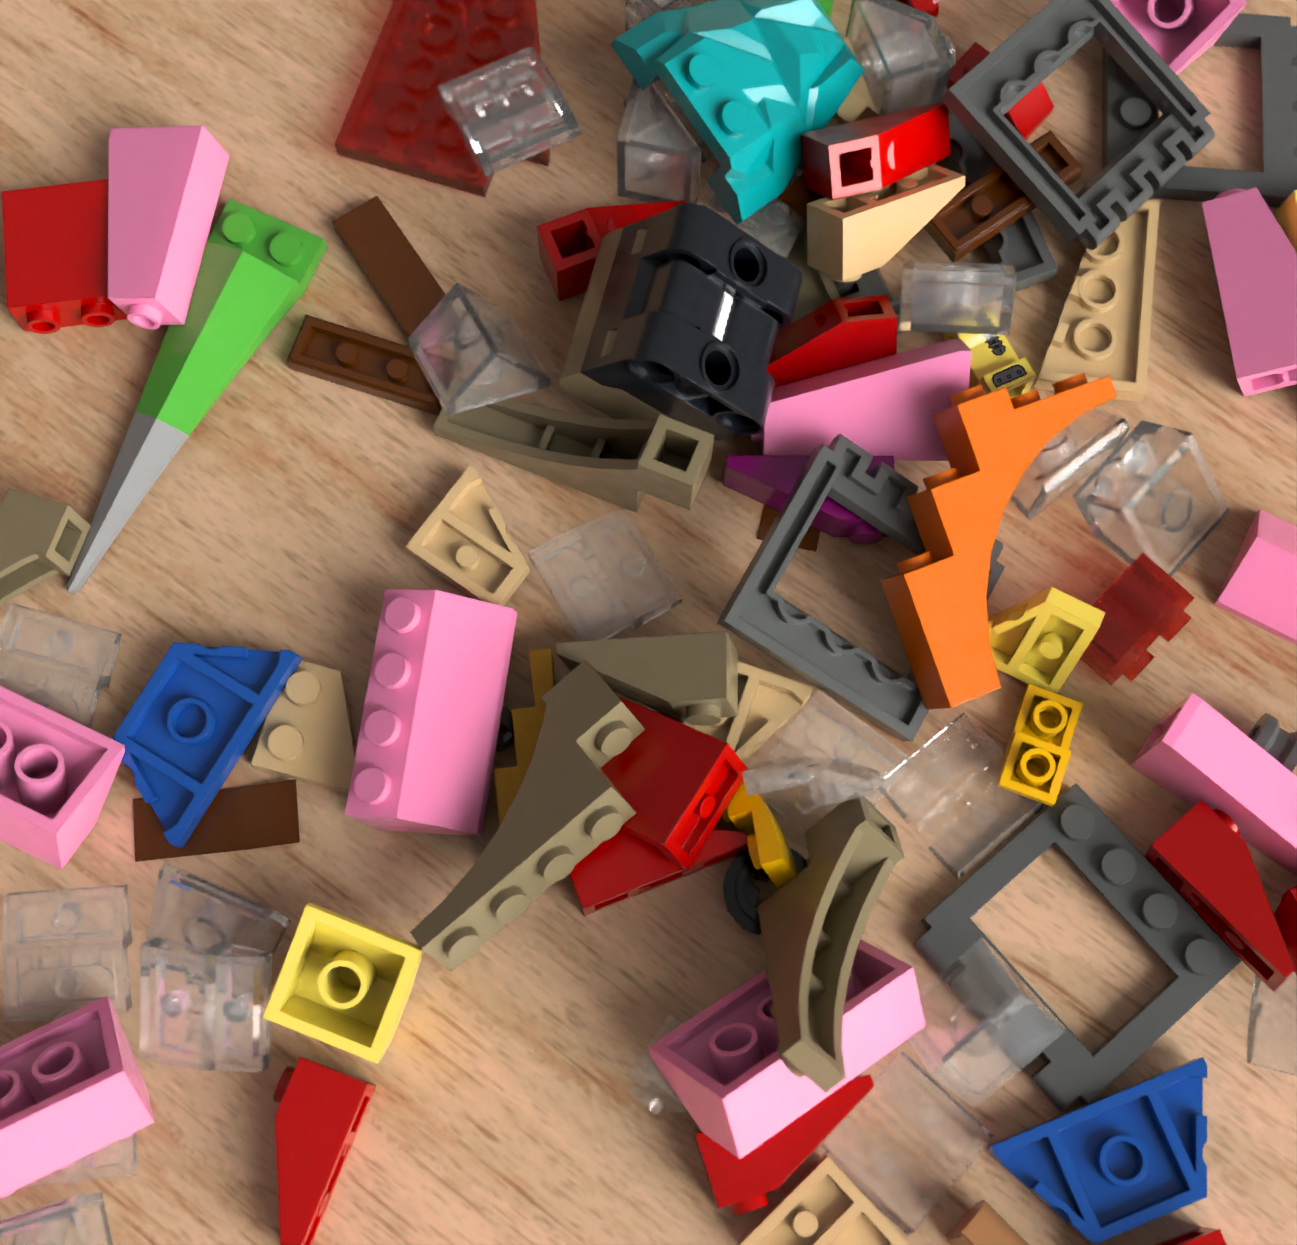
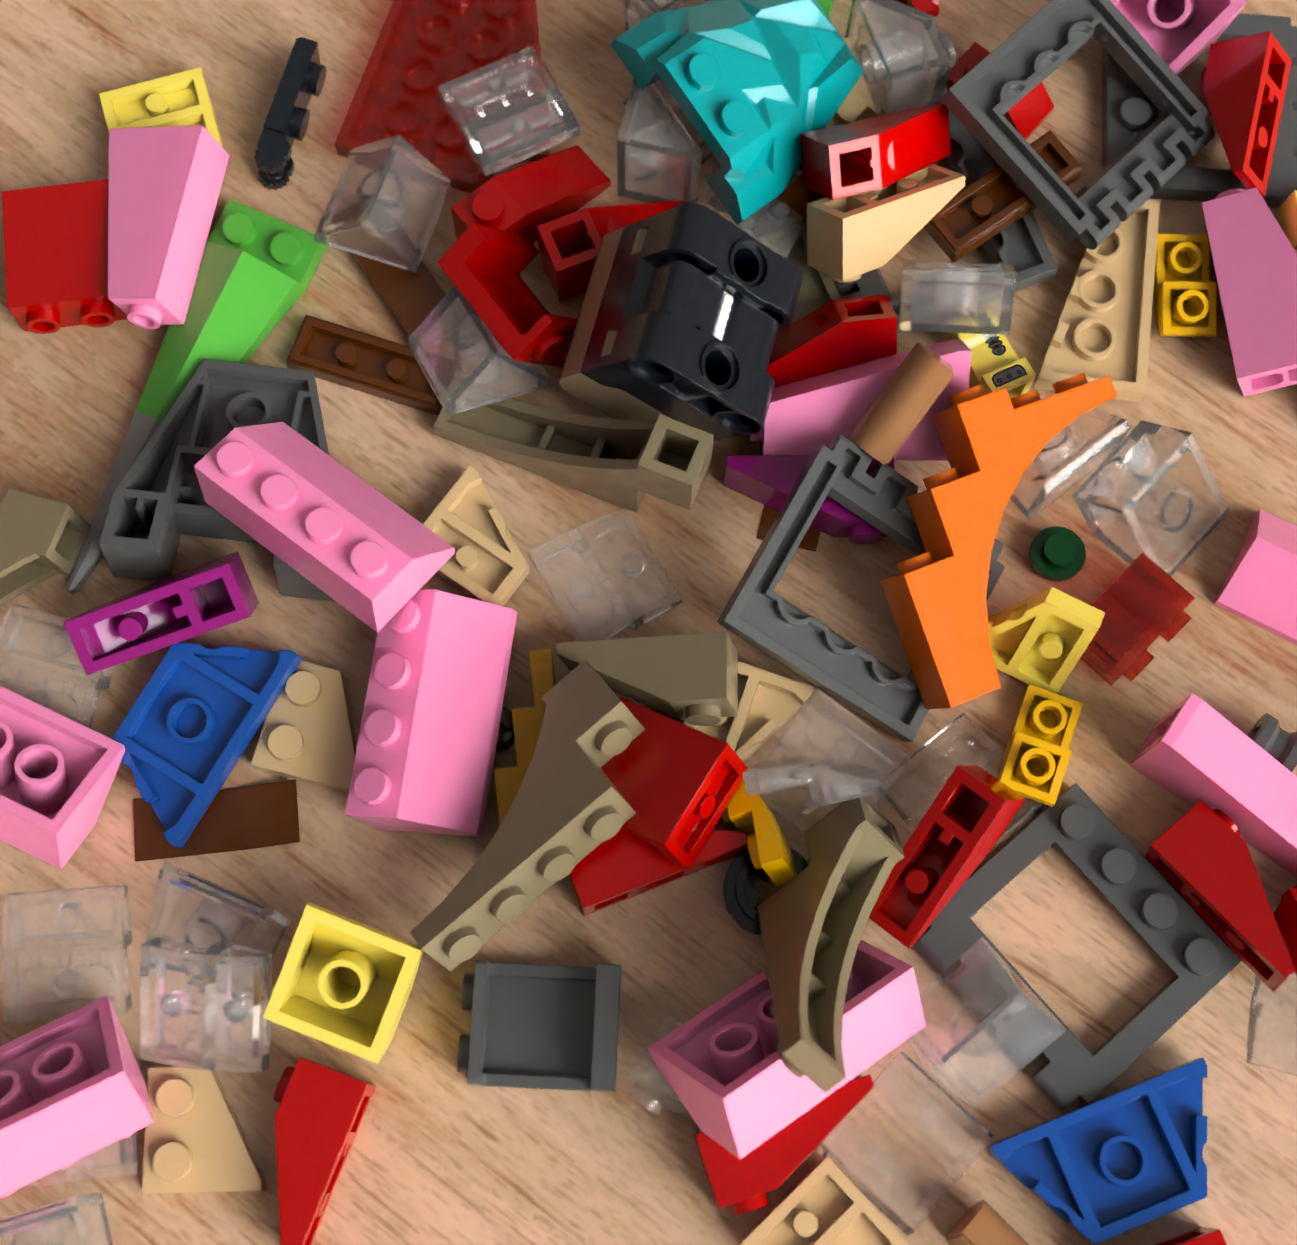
(161, 488): none -> dark grey wedge
(162, 102): none -> light yellow wing
(163, 613): none -> magenta slope
(194, 1137): none -> tan wing
(288, 113): none -> black hinge
(321, 519): none -> bright pink slope
(385, 204): none -> clear slope
(486, 272): none -> red panel
(532, 194): none -> red slope
(541, 1026): none -> dark grey panel
(902, 403): none -> medium nougat brick
(944, 851): none -> red slope
(1057, 554): none -> dark green plate
(1182, 286): none -> yellow slope
(1246, 97): none -> red slope

